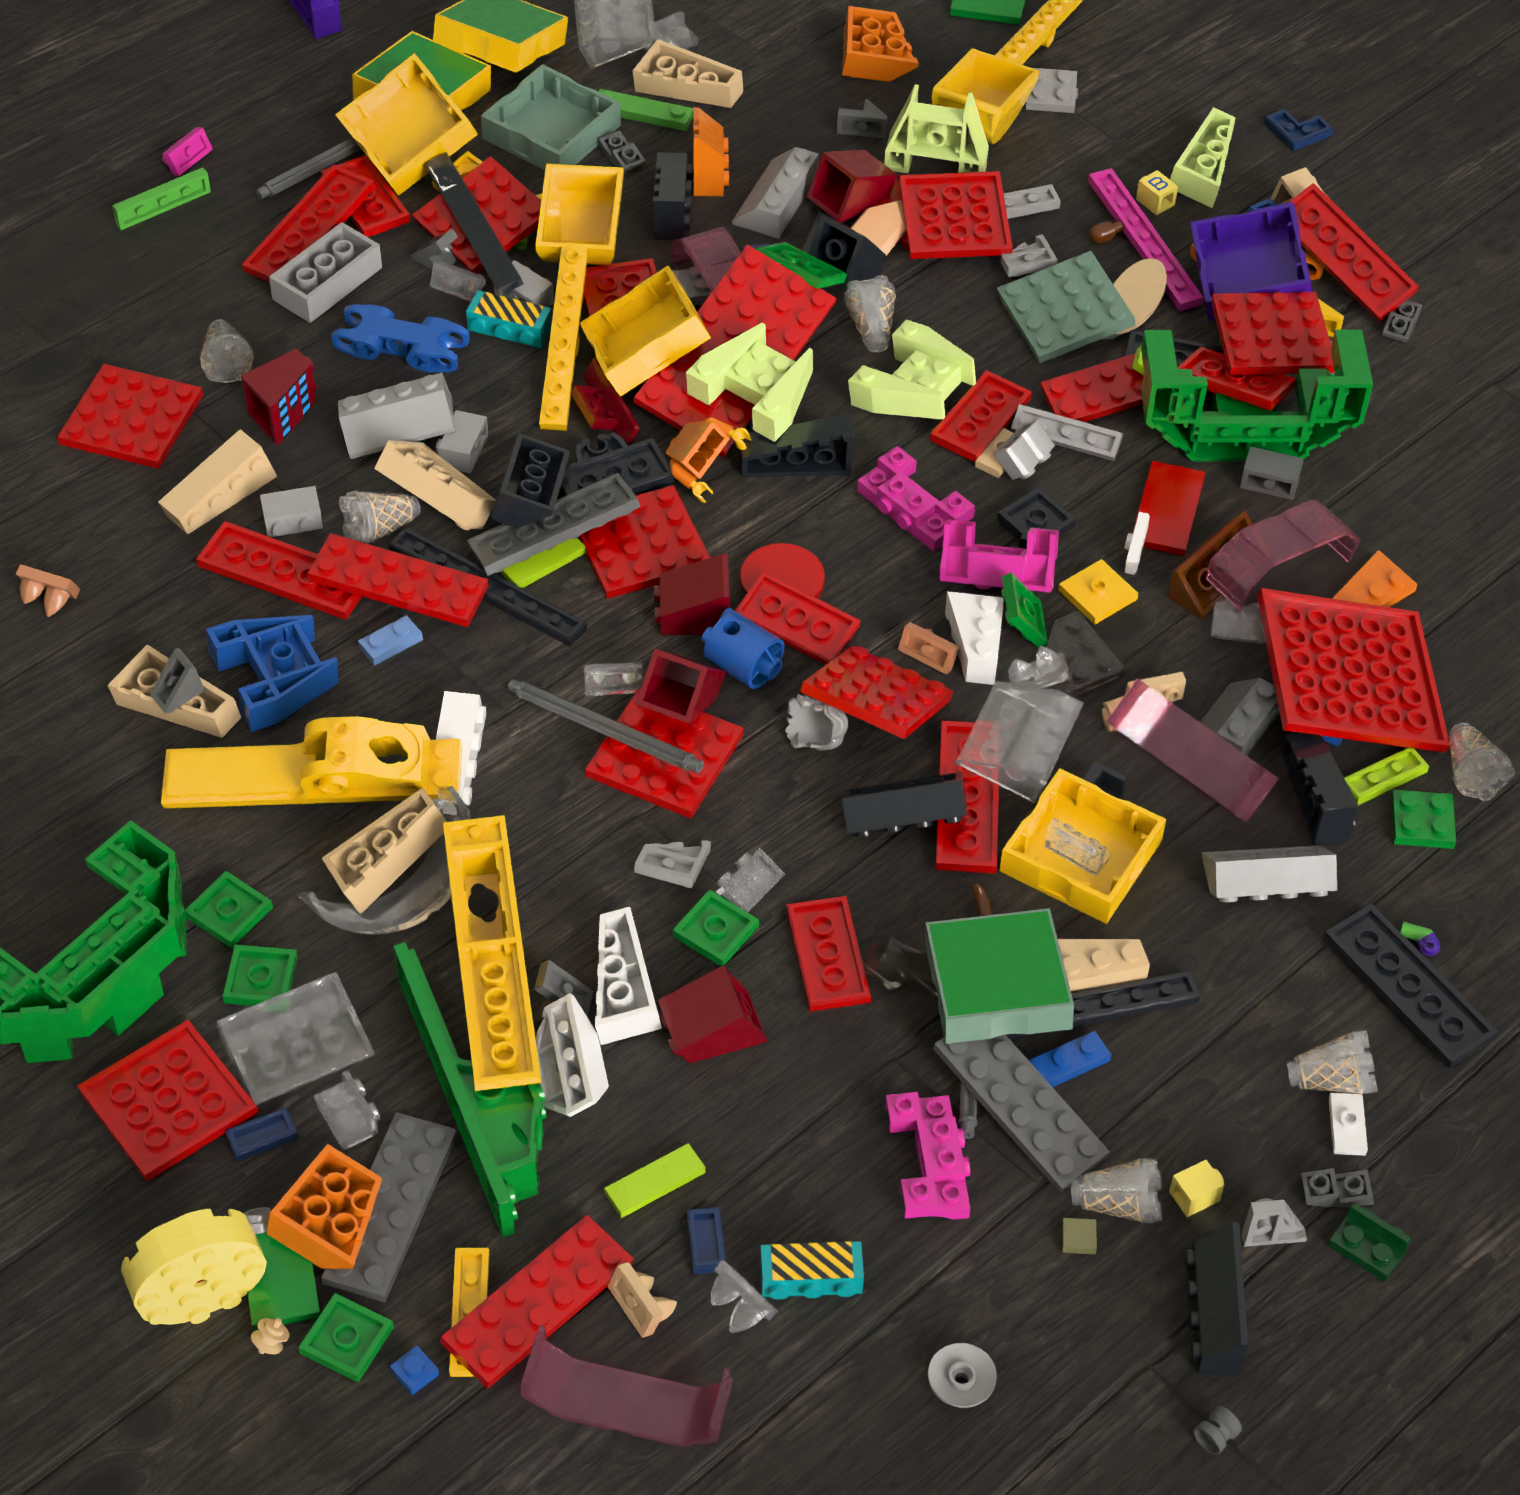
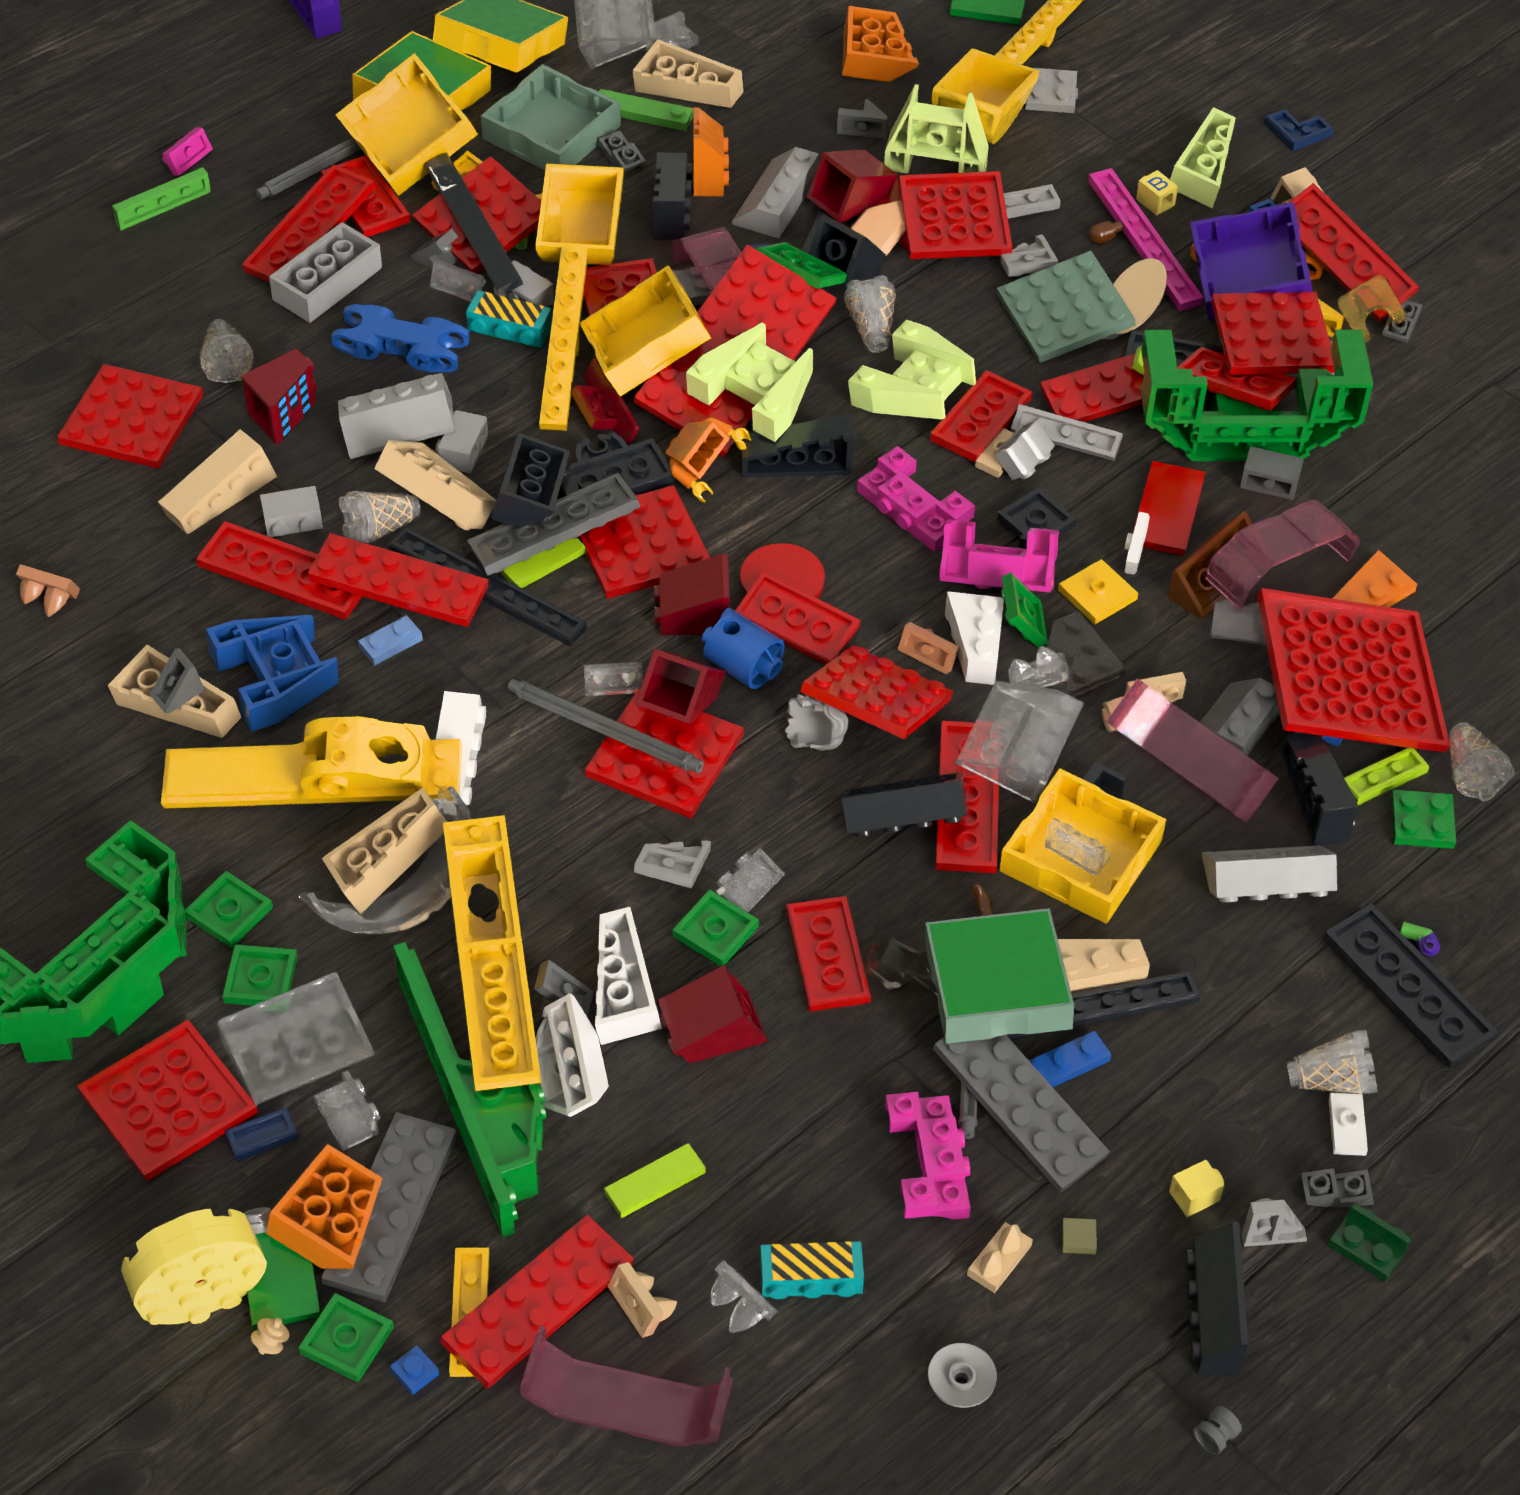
(705, 1239): dark blue tile -> none
(1000, 1257): none -> tan tile
(1122, 1191): clear cone -> none
(1368, 297): none -> clear yellow piece

